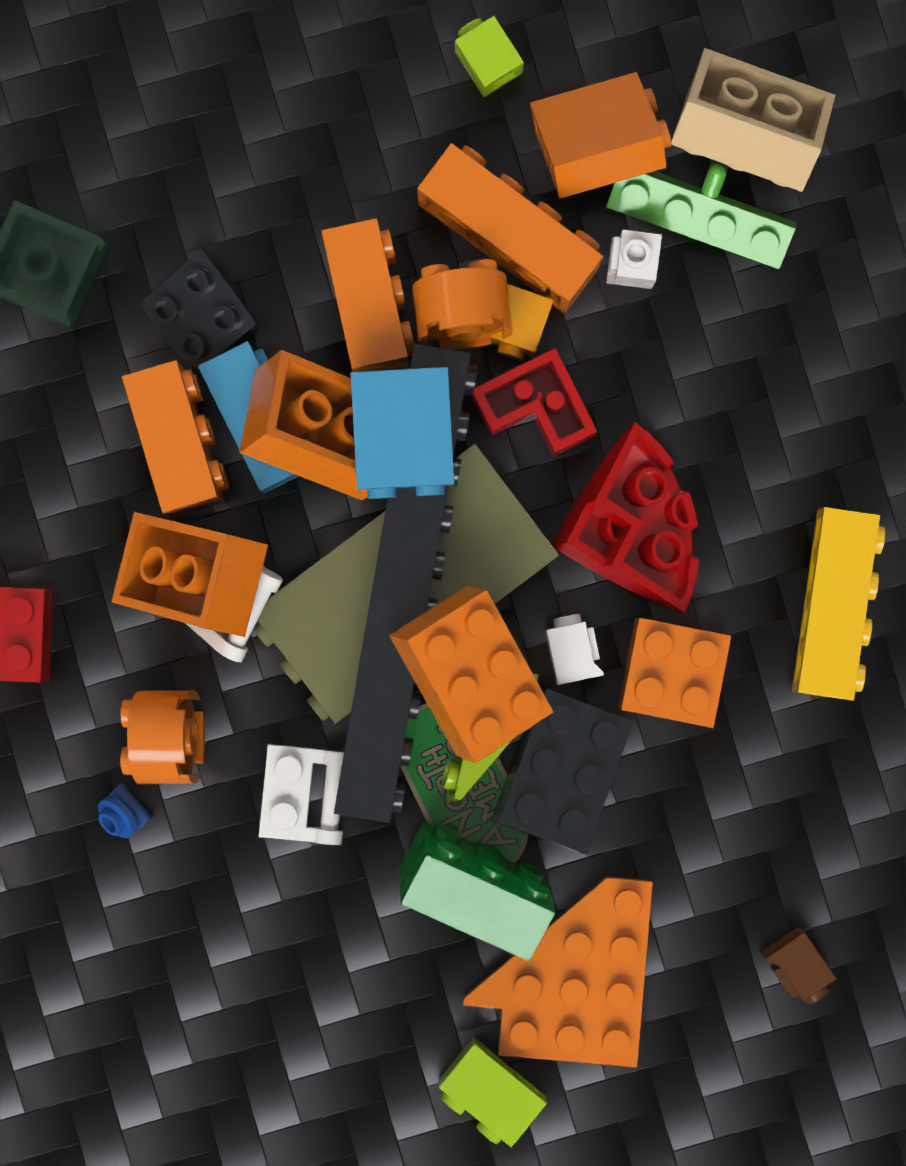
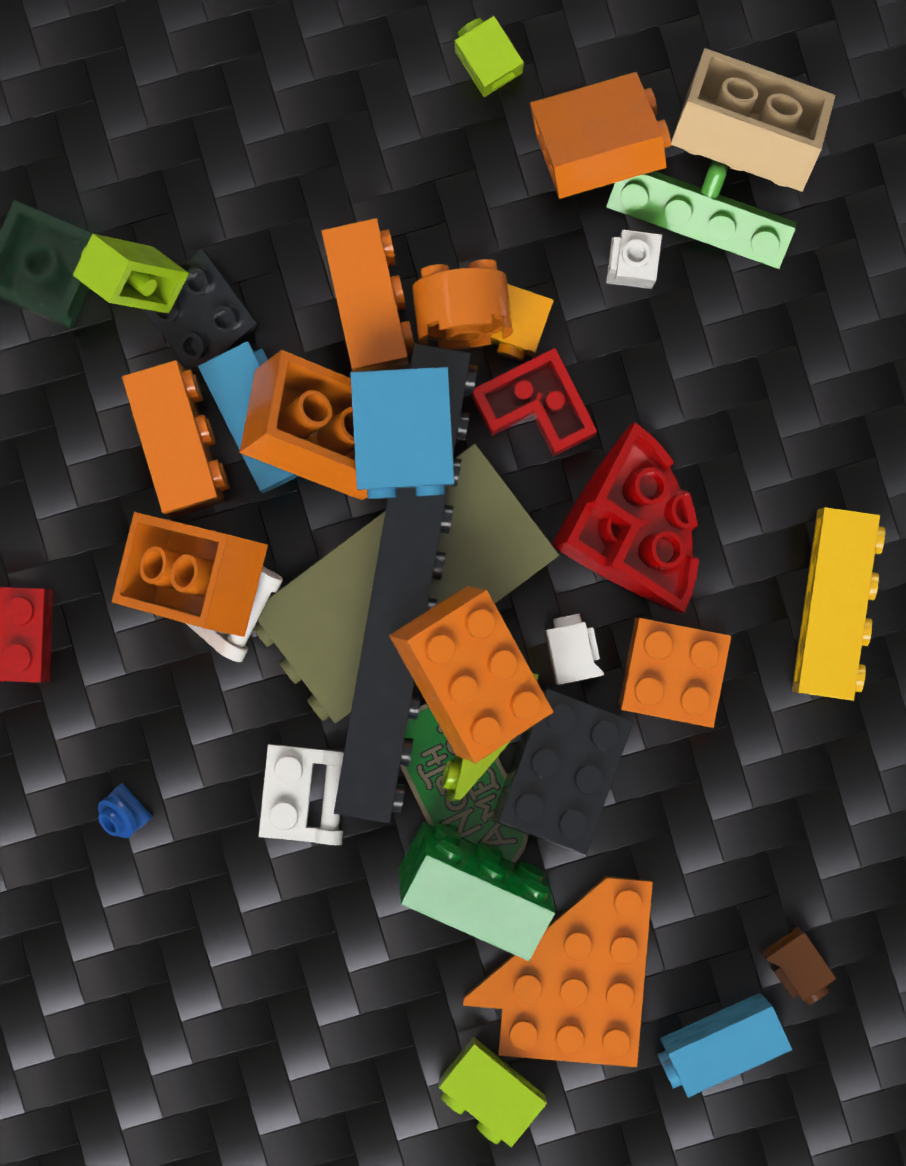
(130, 274): none -> lime brick
(162, 737): orange brick -> none
(509, 227): orange brick -> none
(723, 1045): none -> dark azure brick

